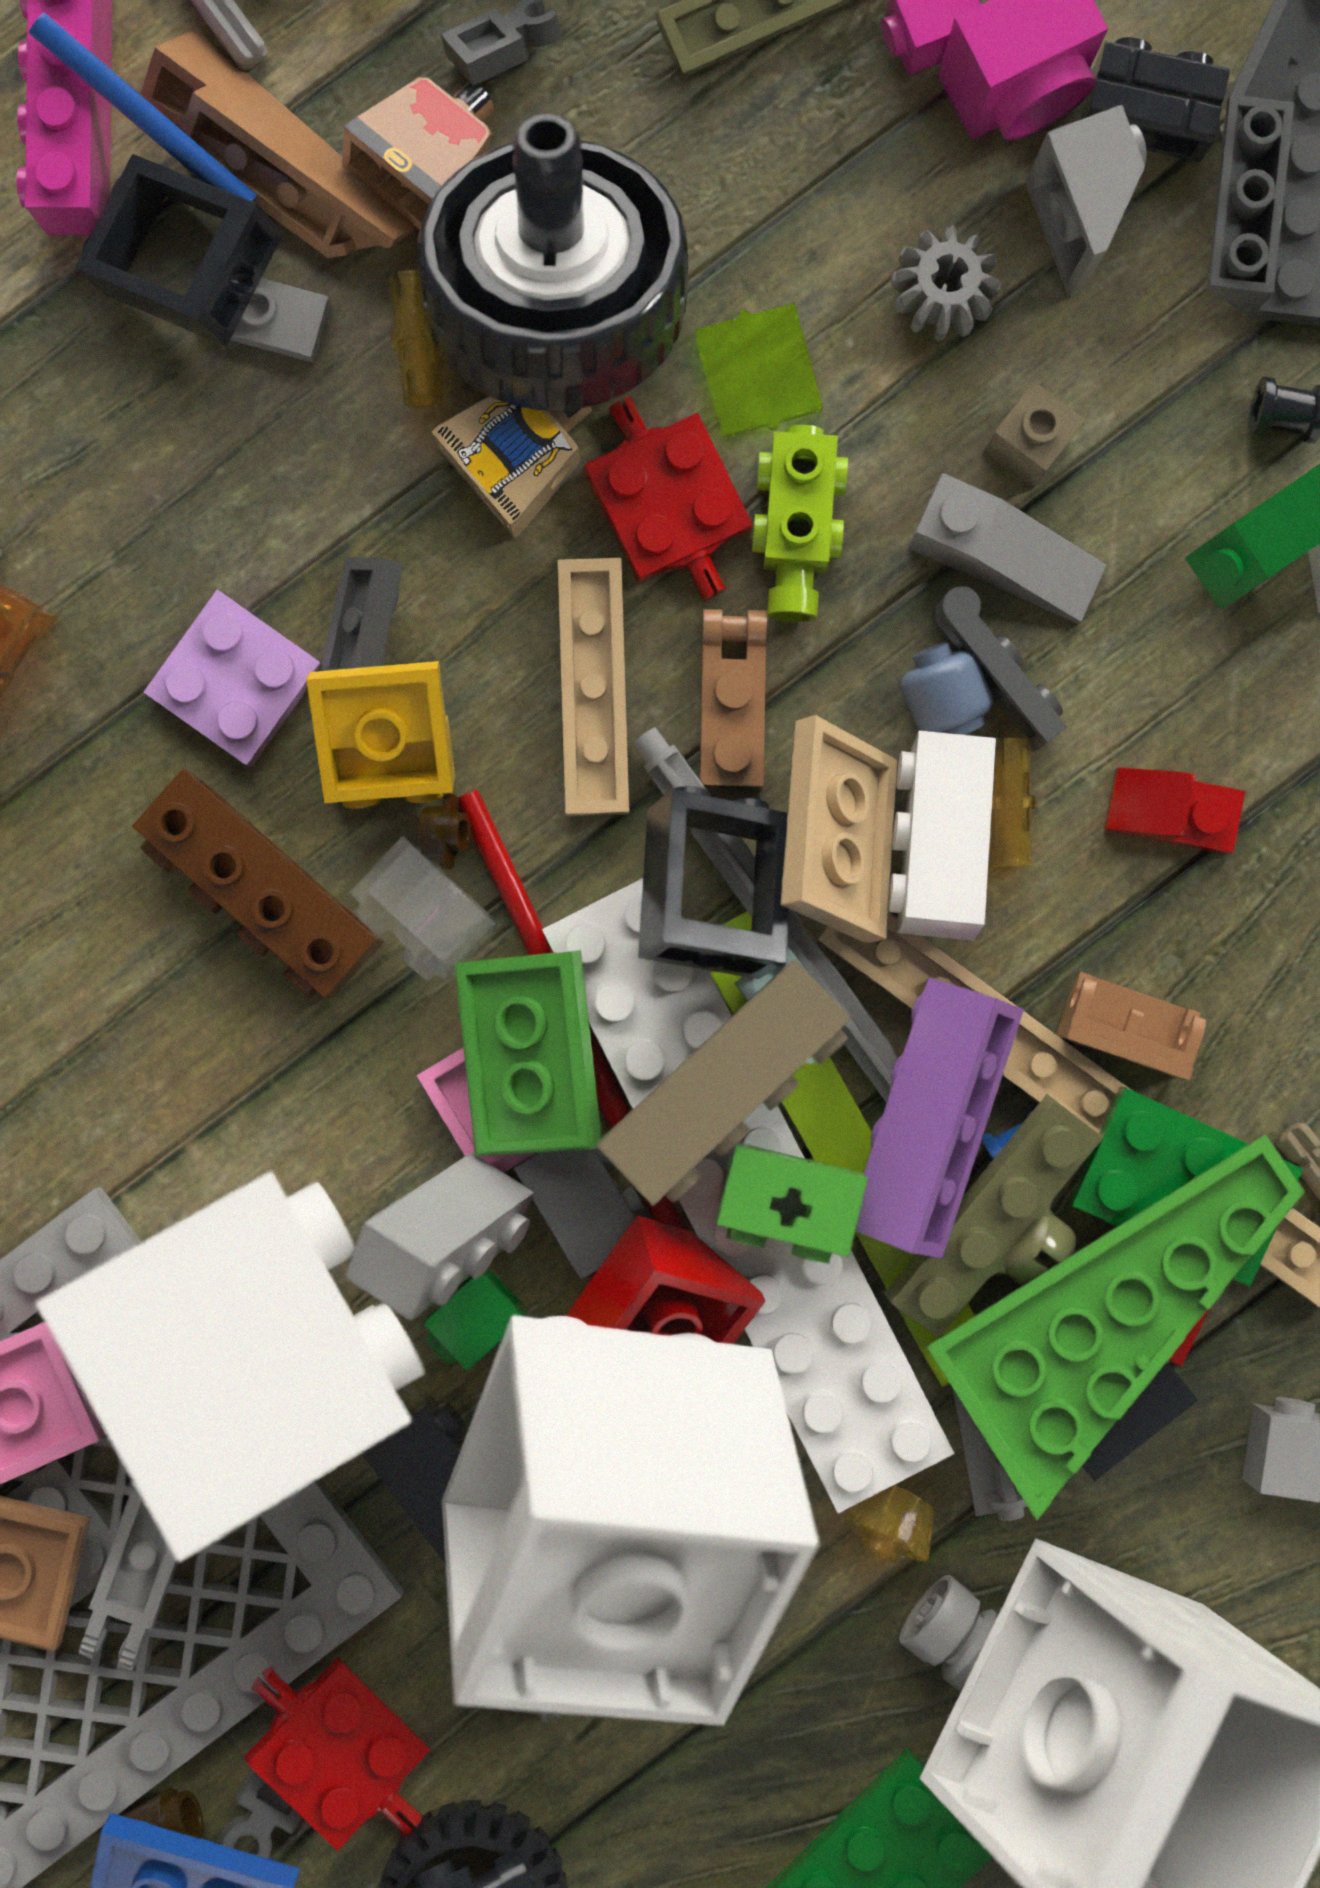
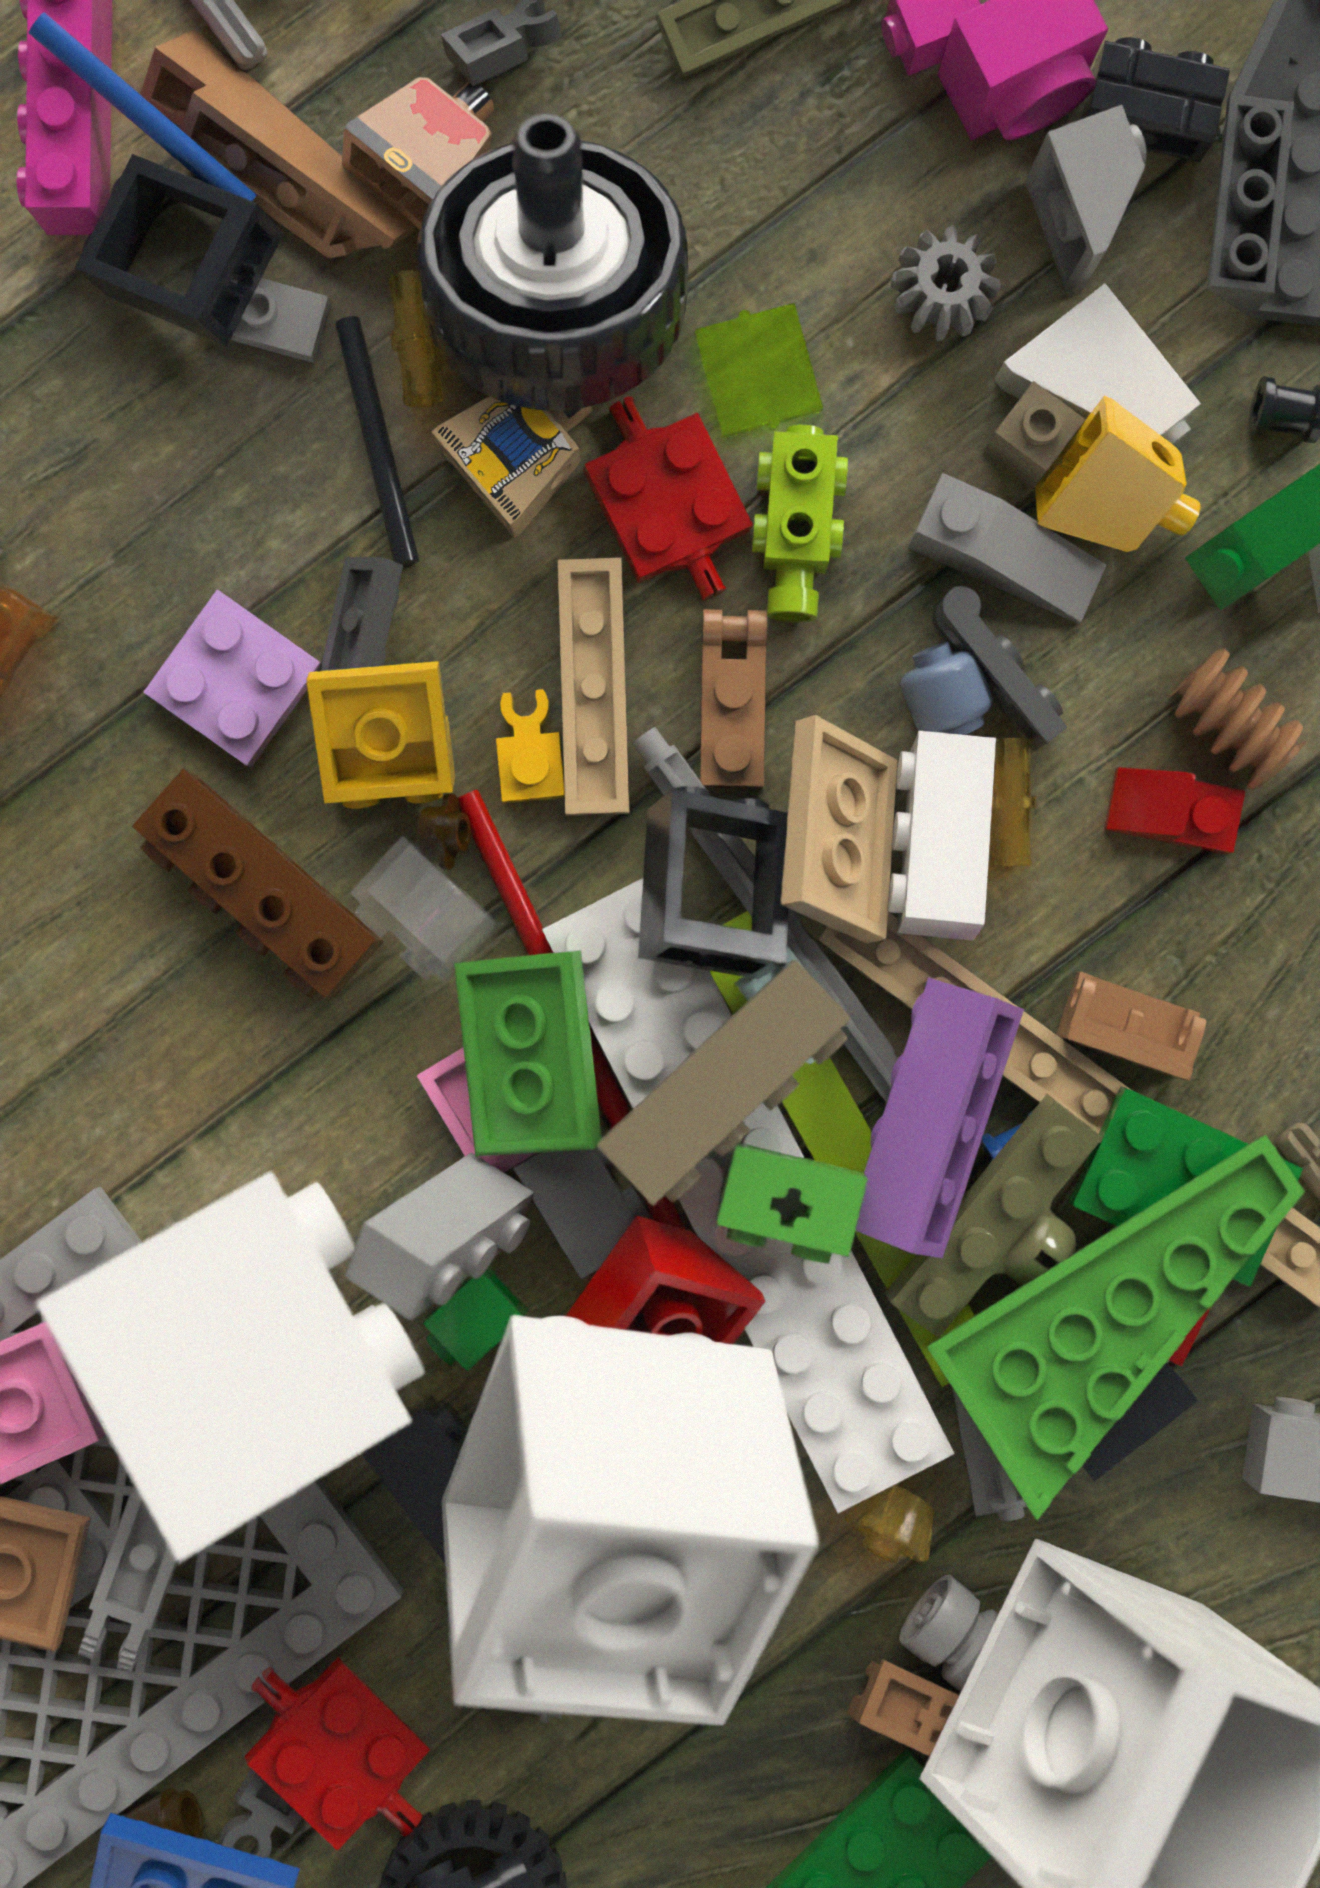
(377, 441): none -> black bar
(530, 760): none -> yellow plate
(903, 1706): none -> medium nougat hinge
(1101, 353): none -> white slope
(1115, 483): none -> yellow torso
(1238, 718): none -> medium nougat piece

